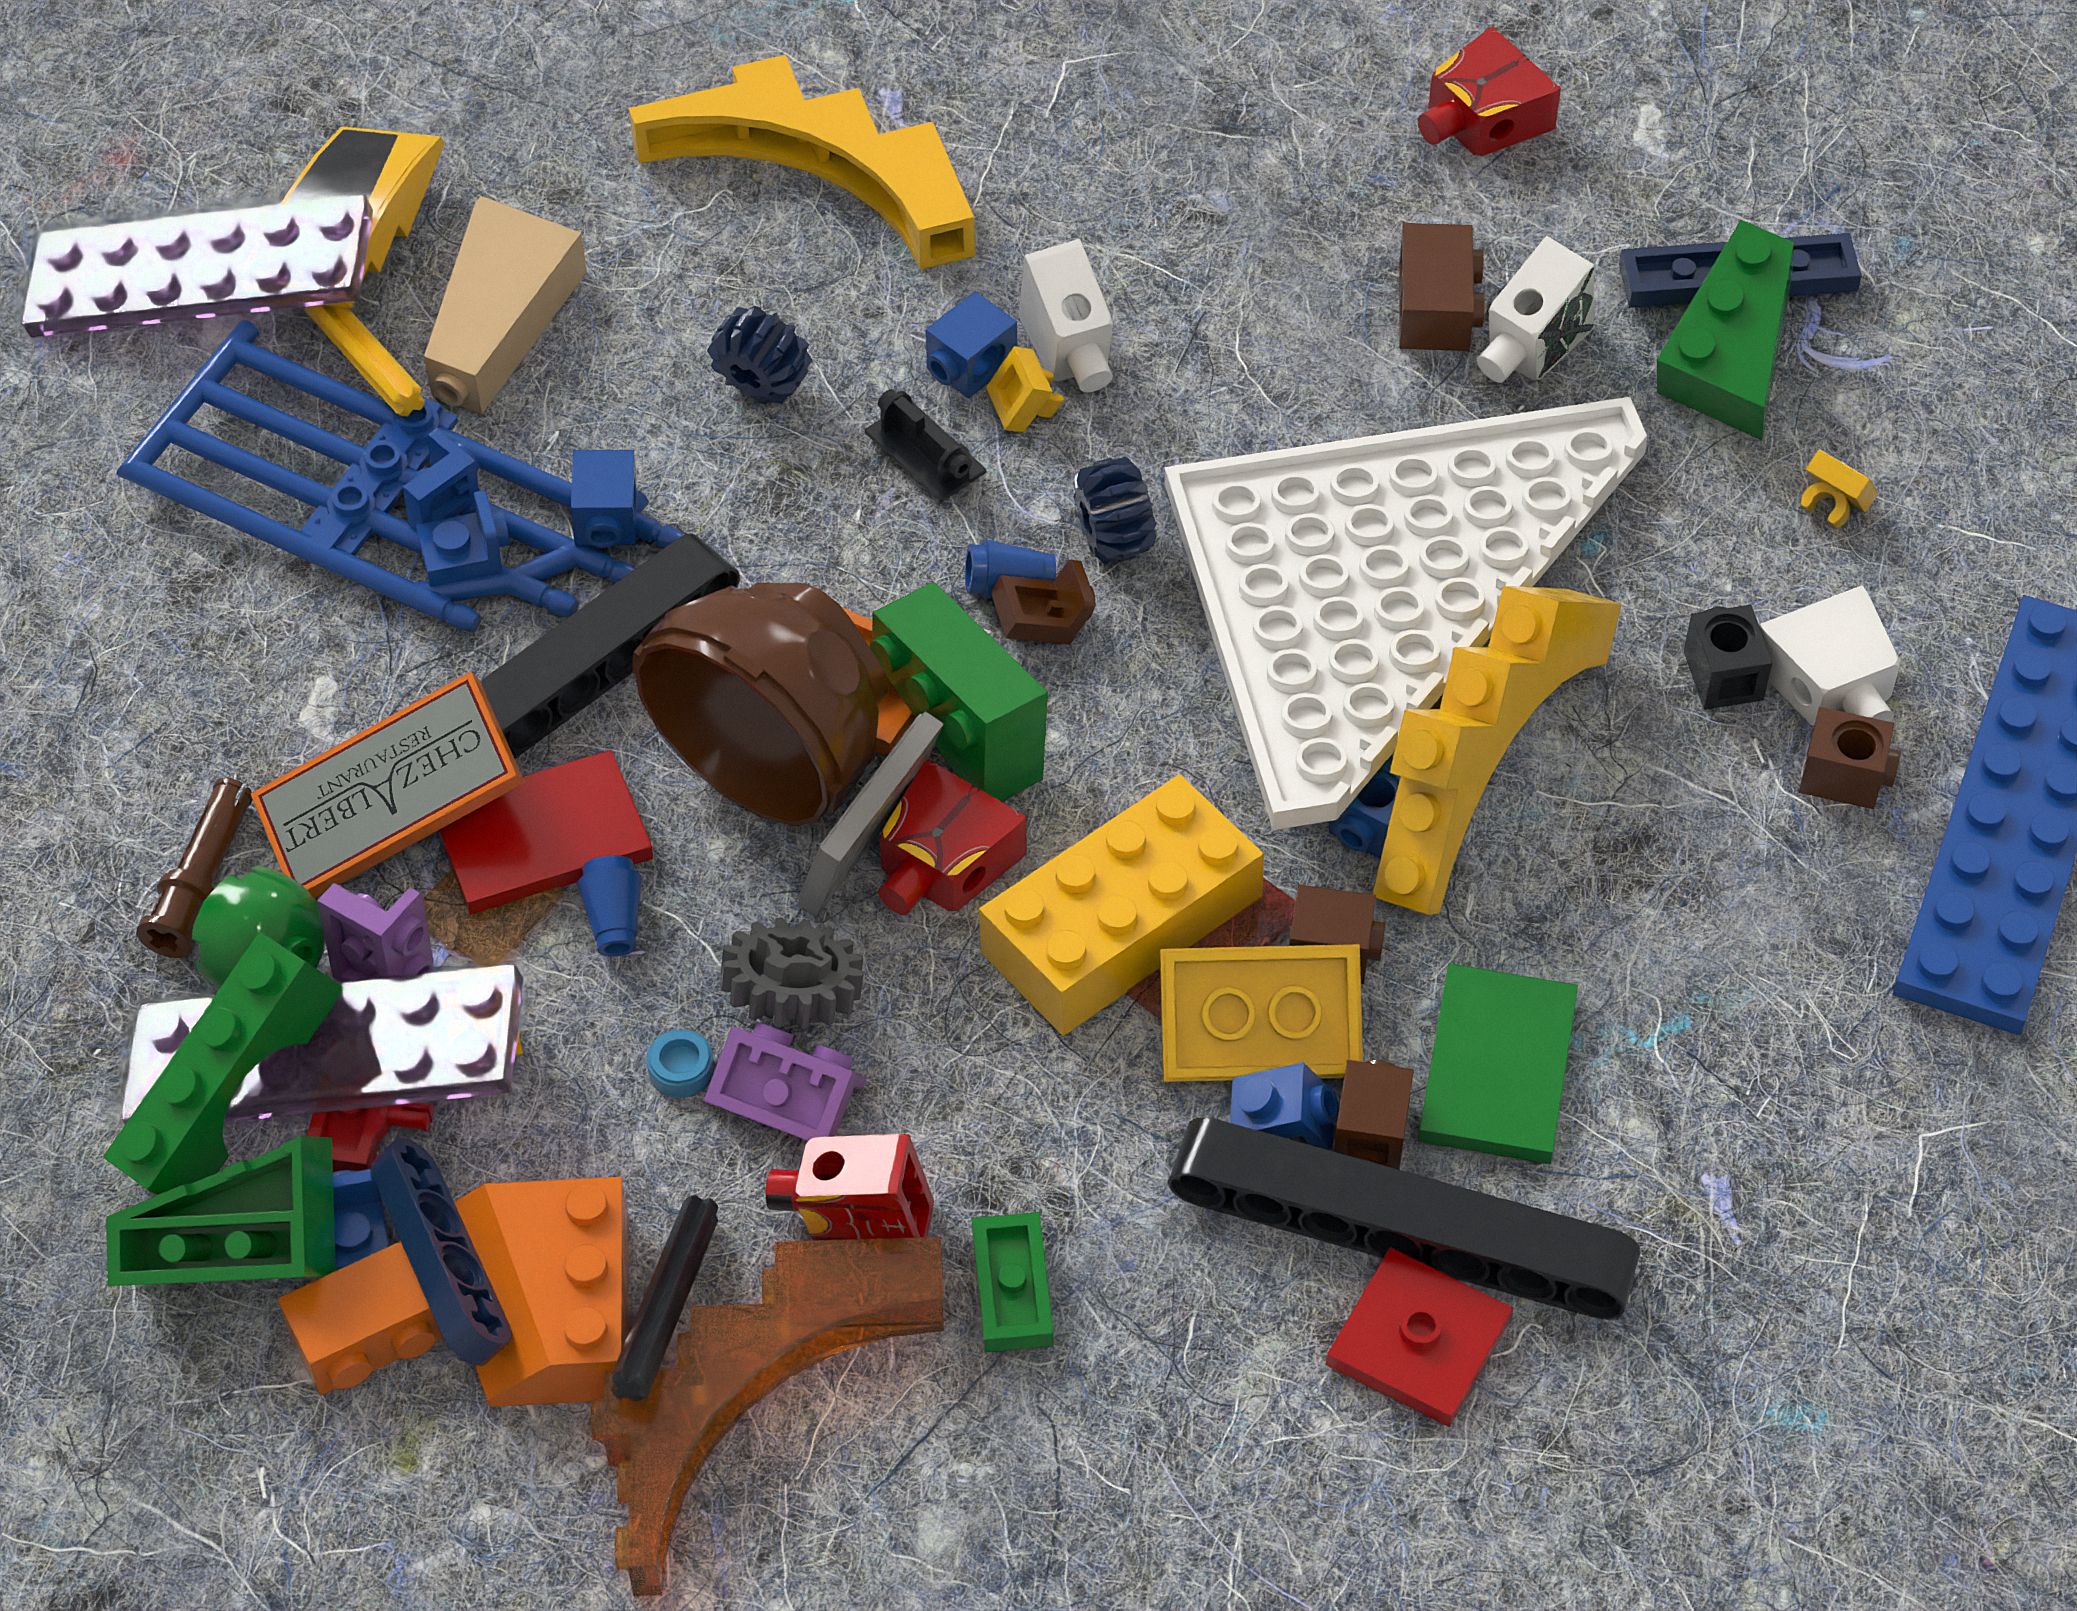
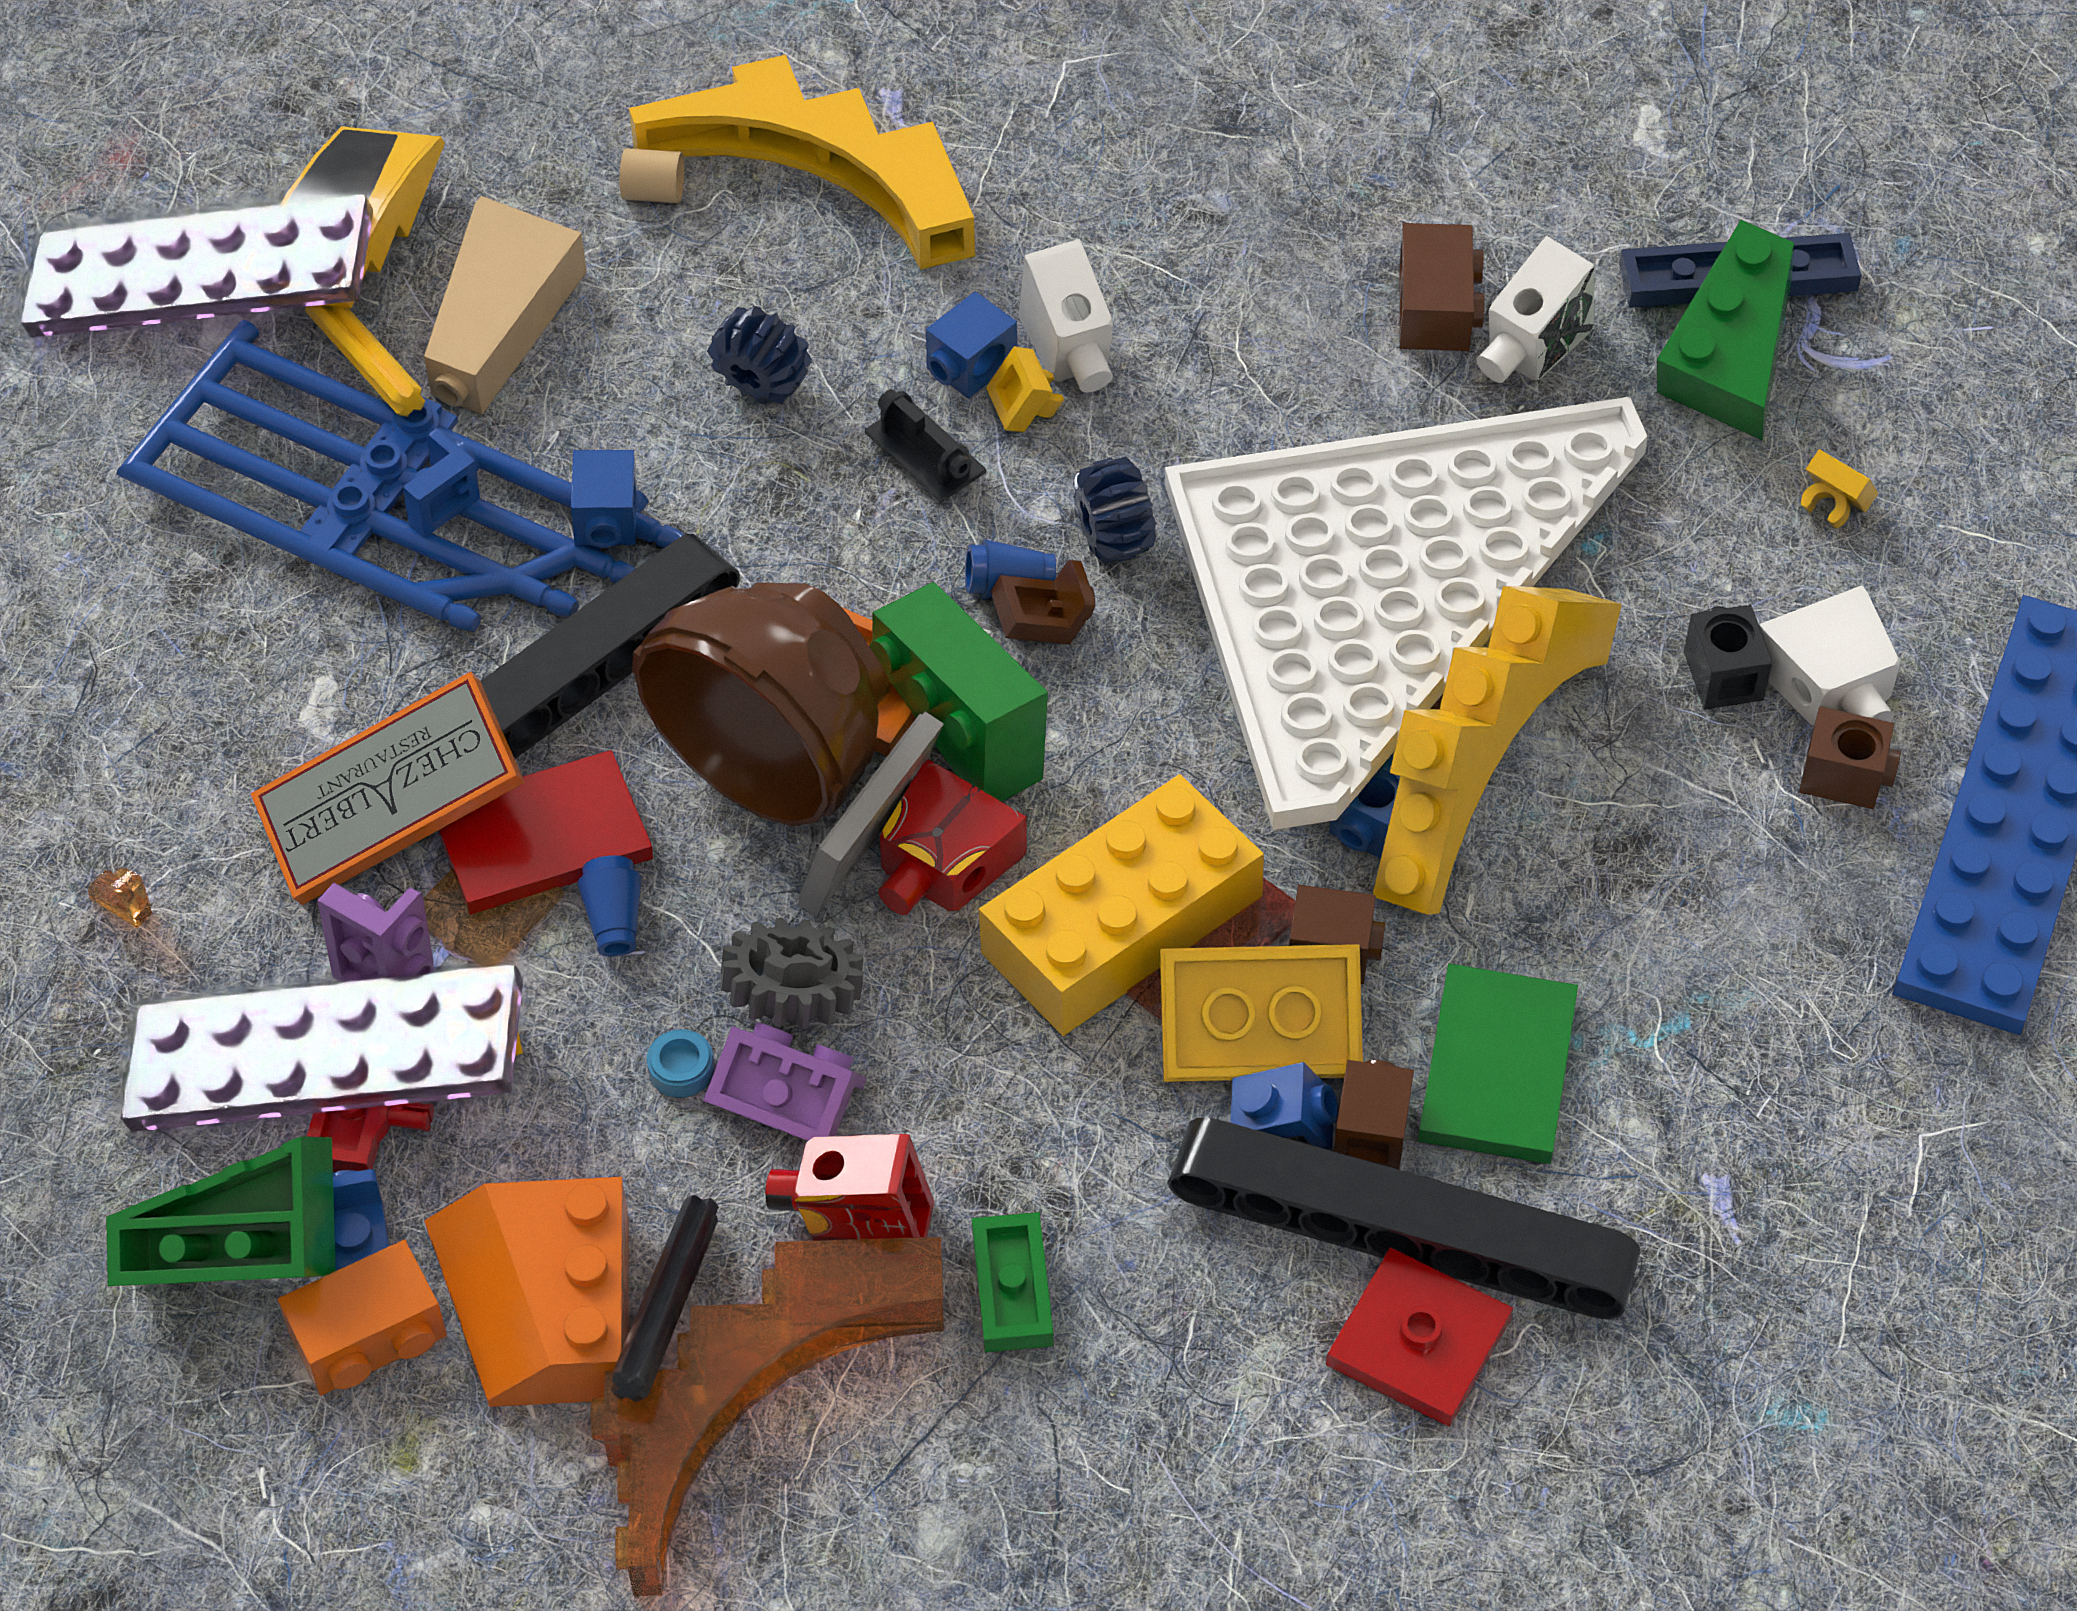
(122, 895): none -> clear orange tile
(184, 889): reddish brown pin -> none
(252, 904): green cylinder -> none
(260, 1008): green arch -> none
(441, 1252): dark blue beam -> none
(464, 544): blue bracket -> none
(652, 175): none -> tan beam
(1489, 97): red torso -> none

